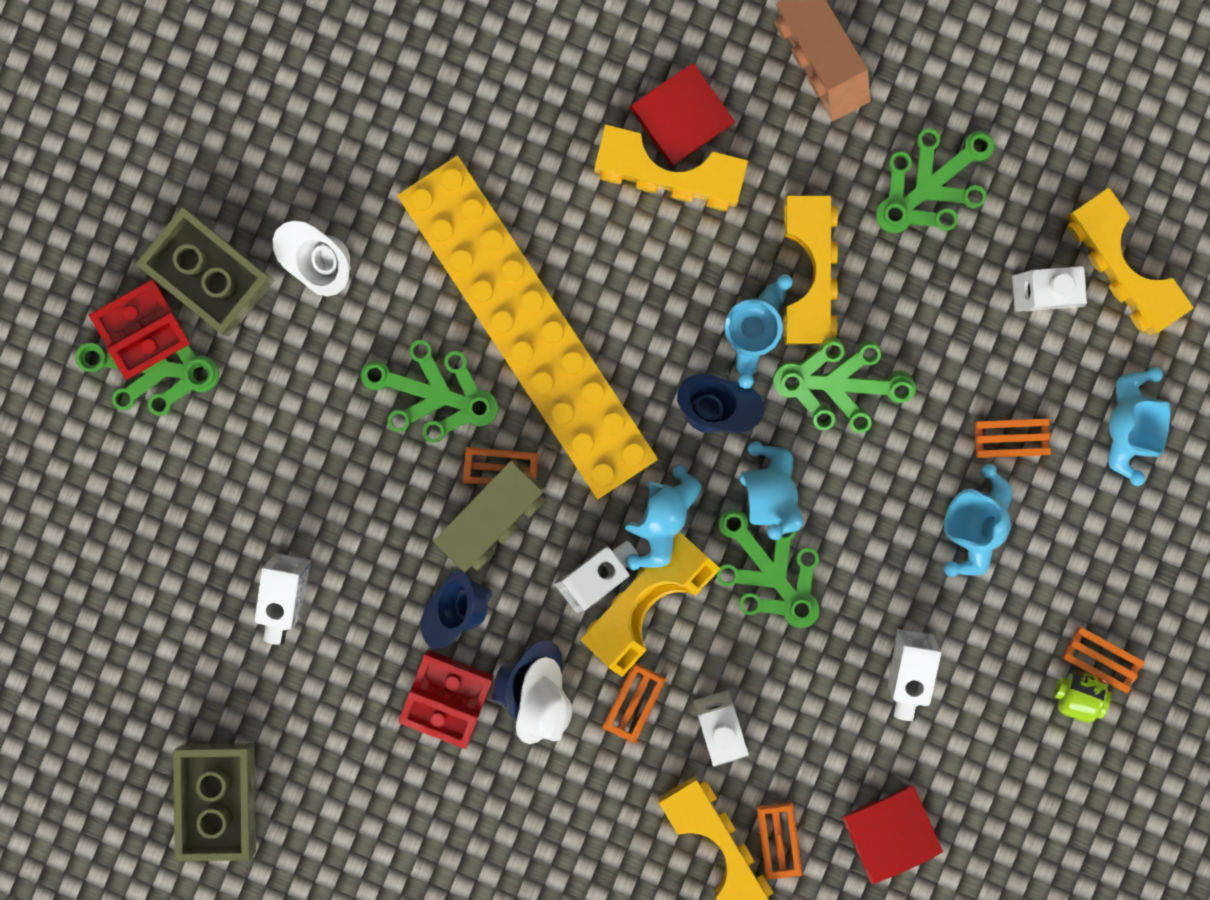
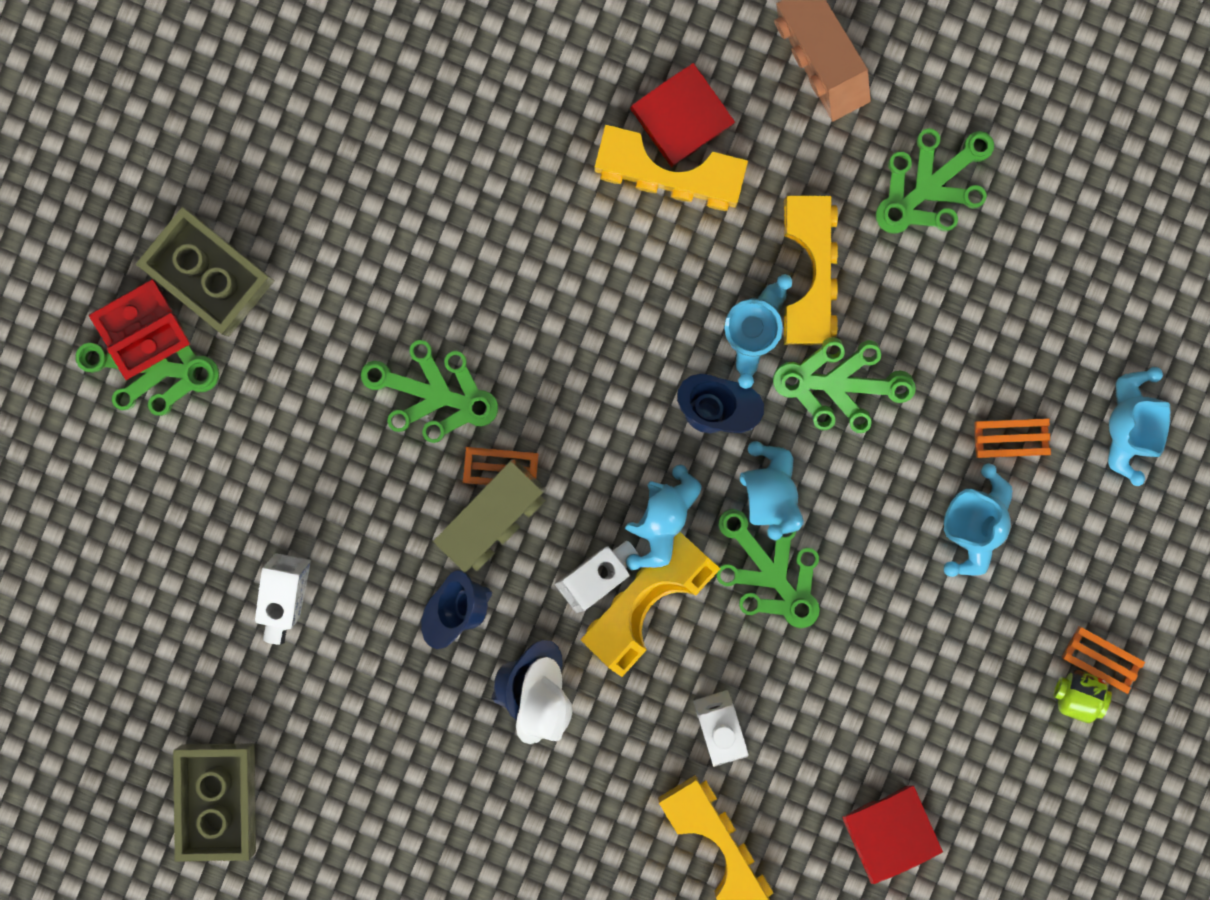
(312, 257): white piece -> none
(446, 699): red slope -> none
(527, 327): yellow plate -> none
(647, 675): orange tile -> none
(783, 872): orange tile -> none
(916, 659): white torso -> none
(1049, 289): white torso -> none
(1100, 228): yellow arch -> none

